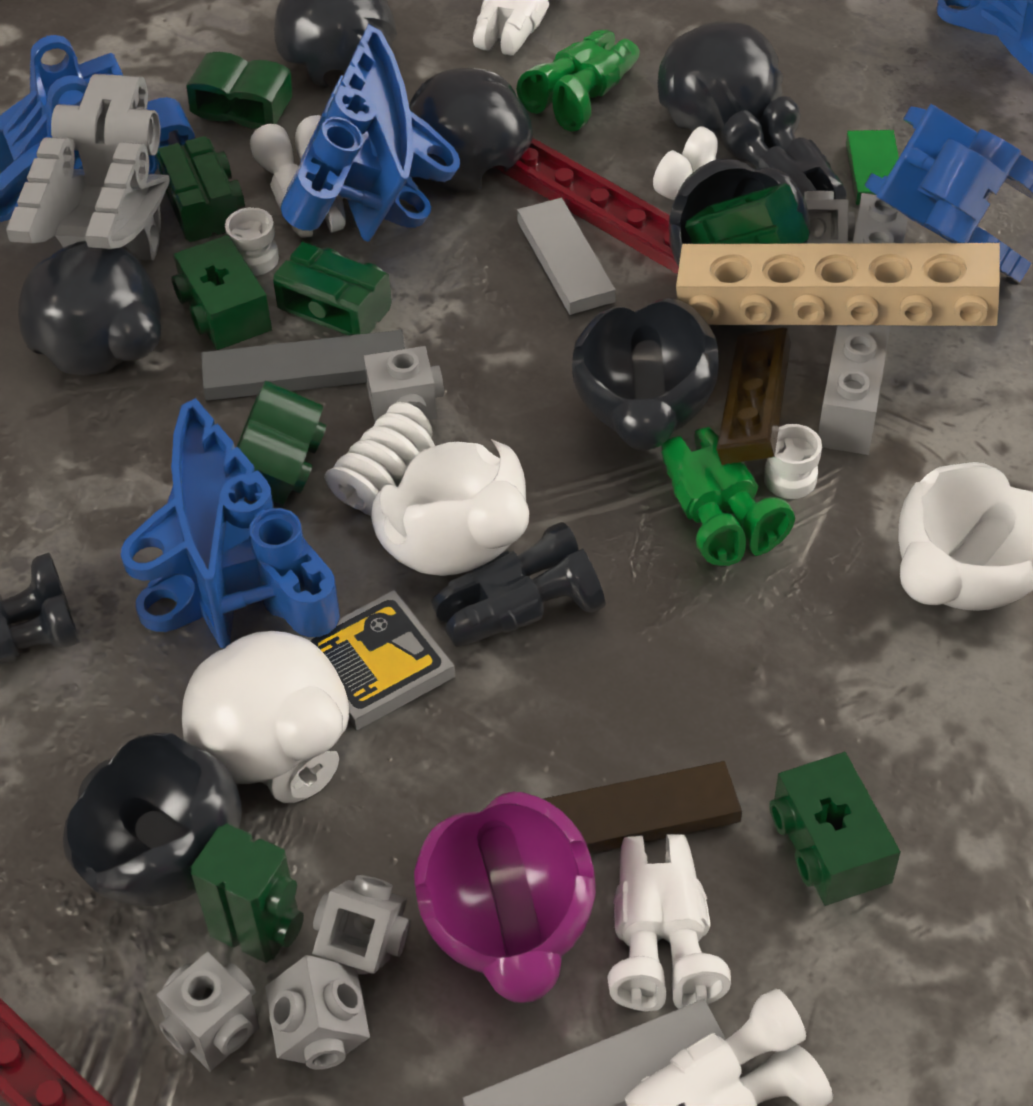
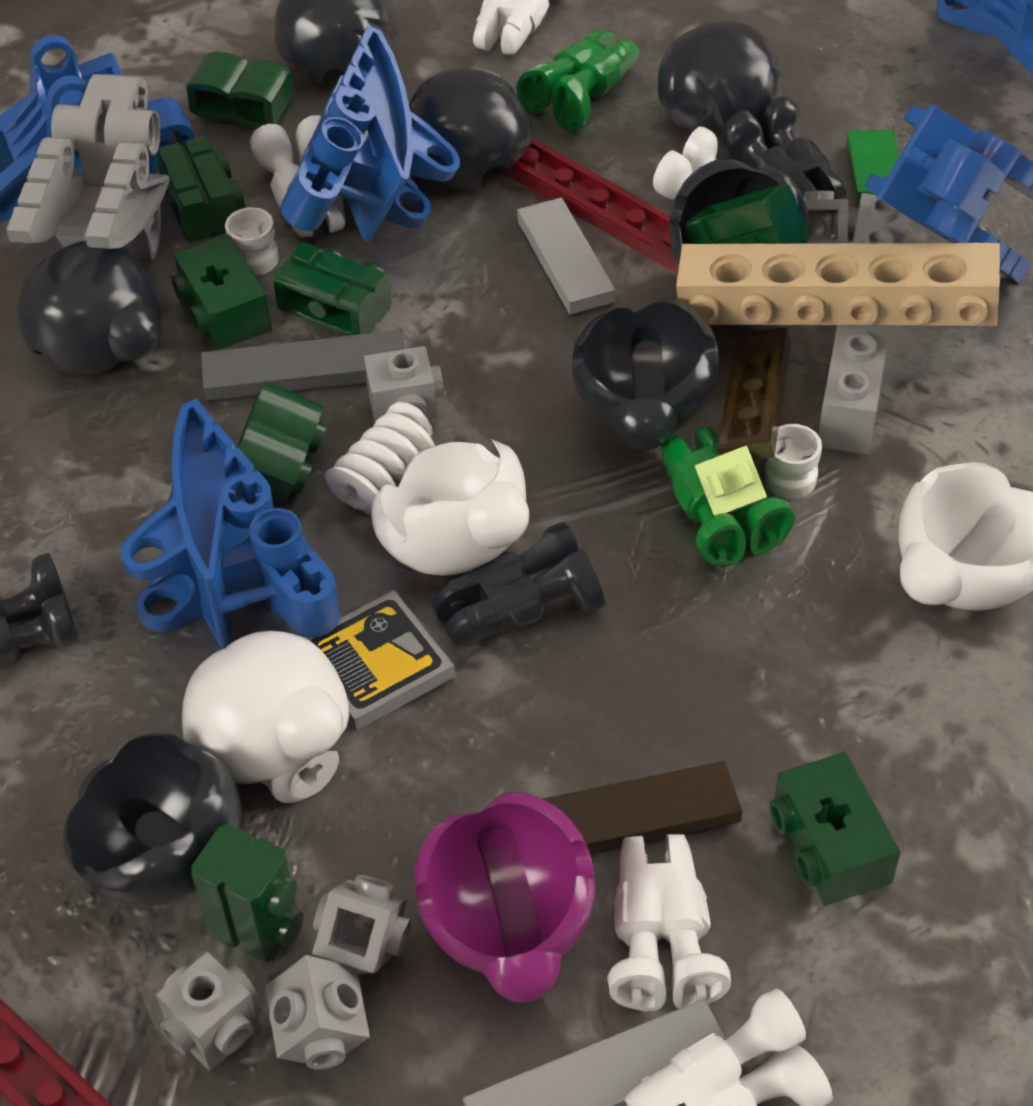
(730, 481): none -> yellowish green tile

